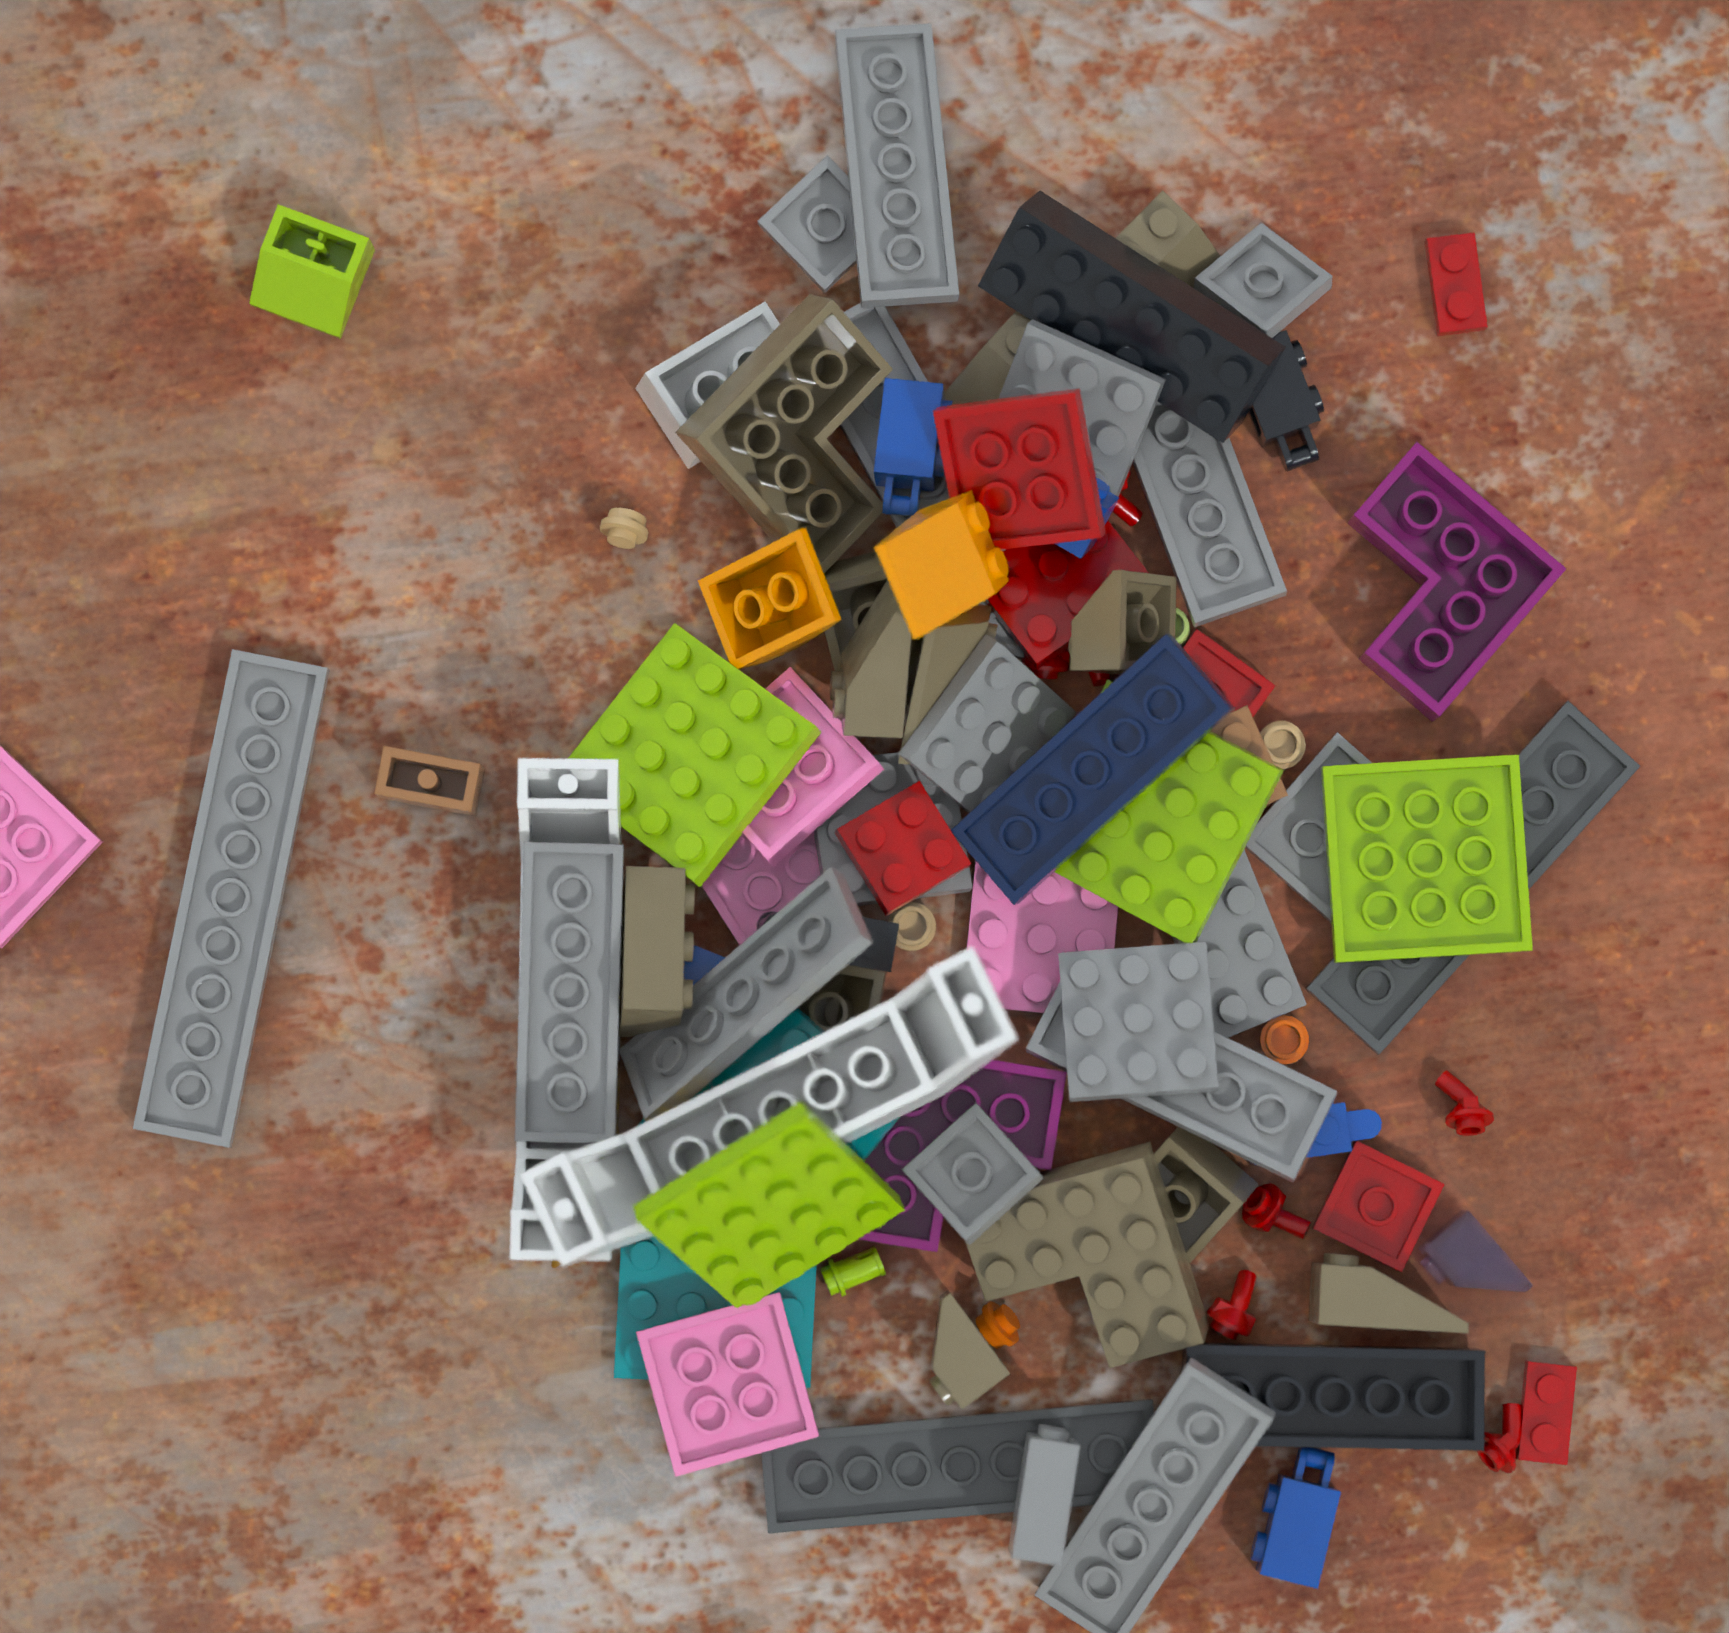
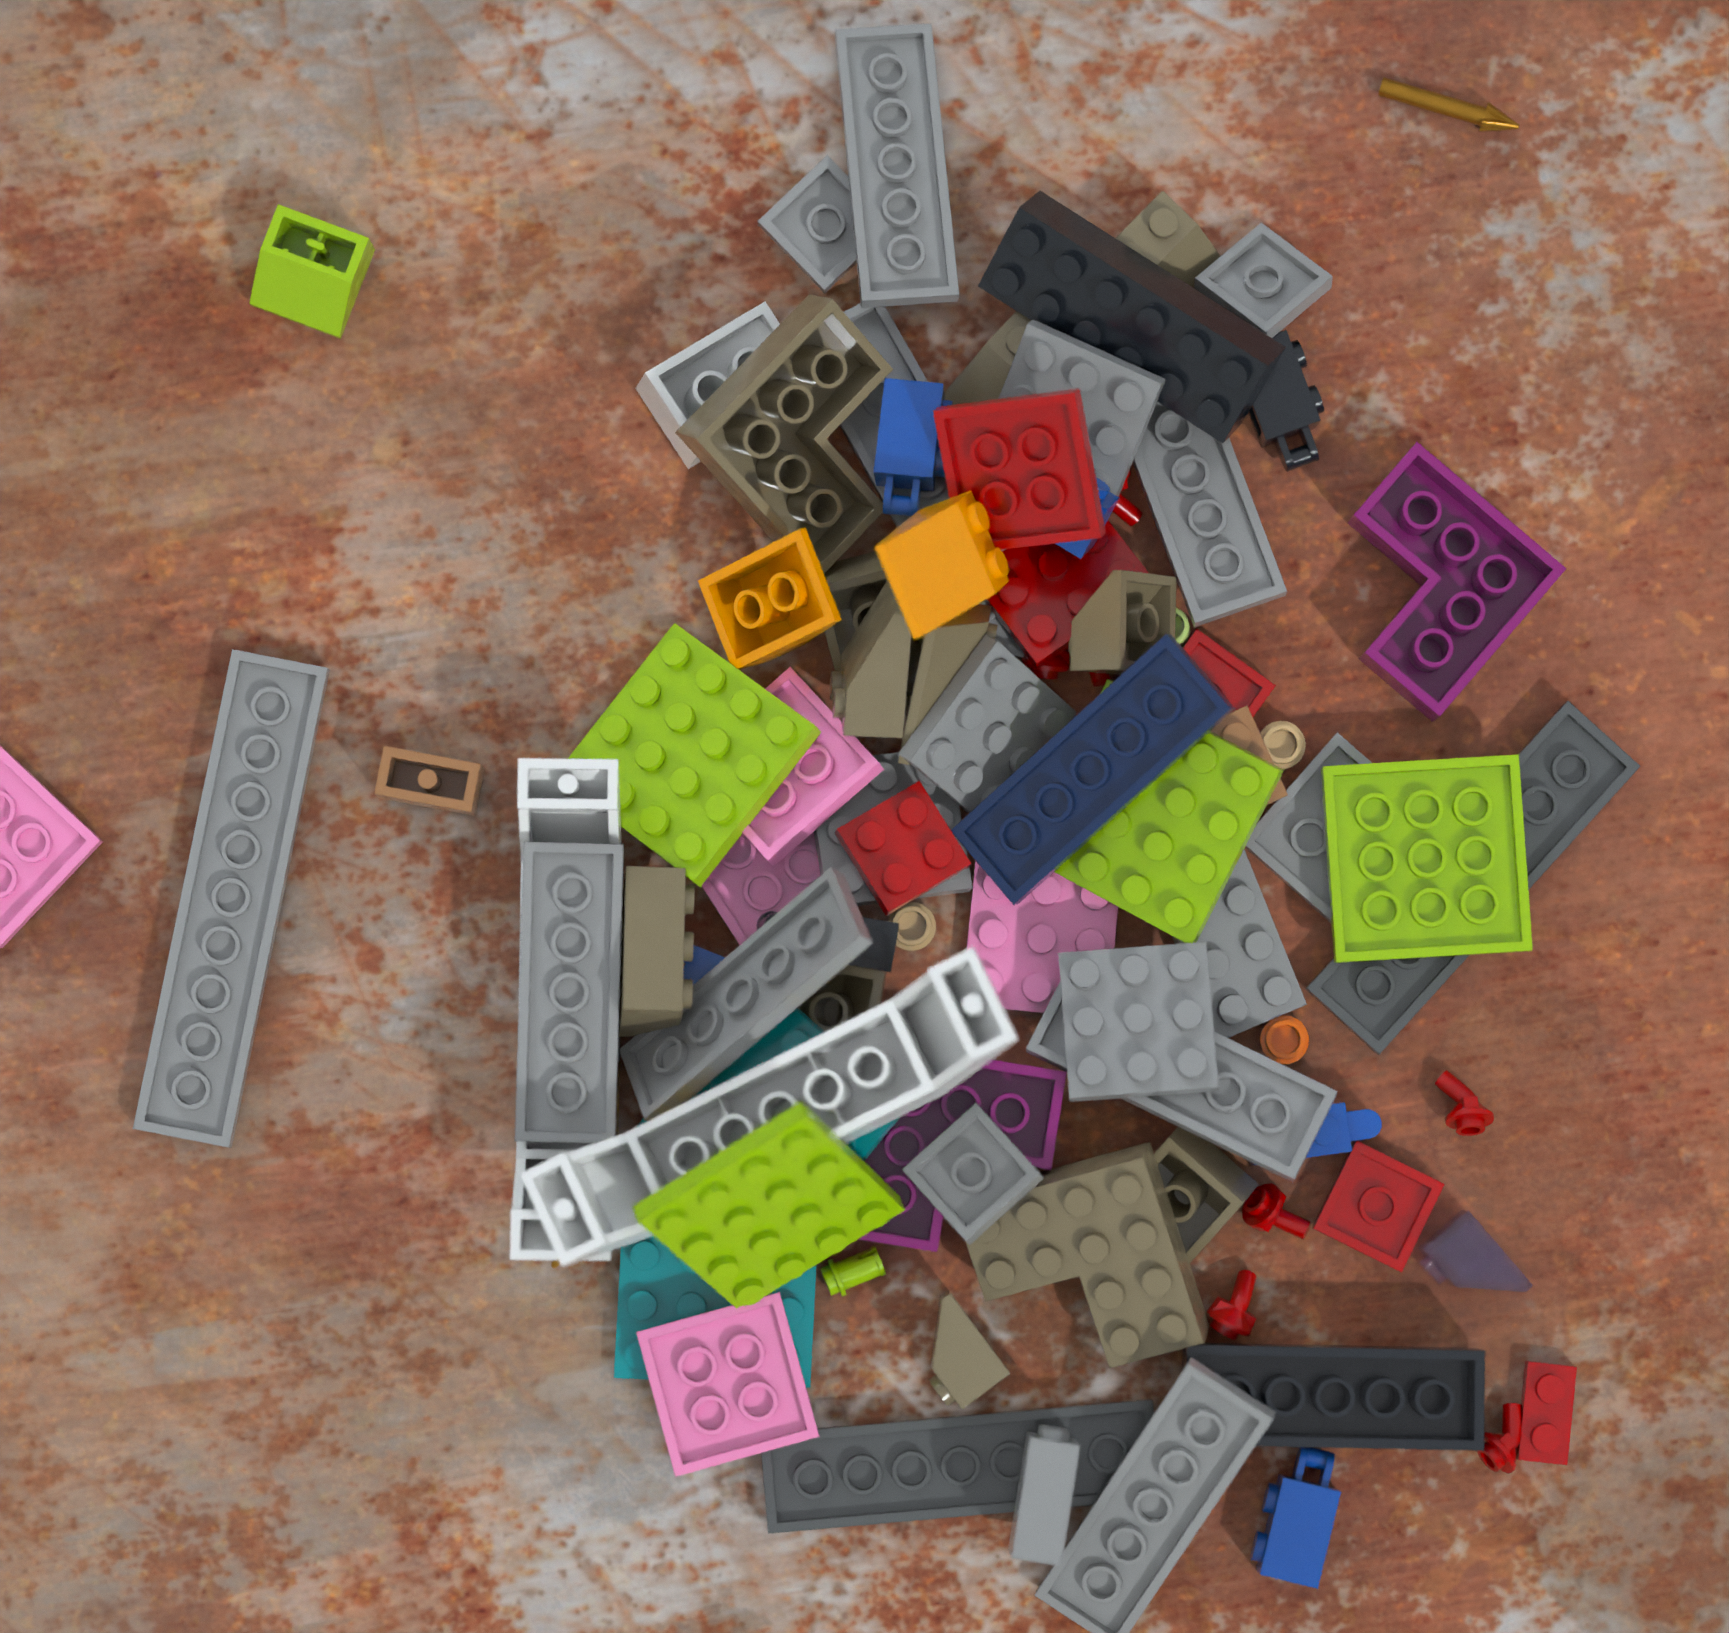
(624, 528): tan plate -> none
(998, 1325): orange plate -> none
(1363, 1297): dark tan slope -> none
(1456, 284): red plate -> none
(1488, 117): none -> pearl gold piece

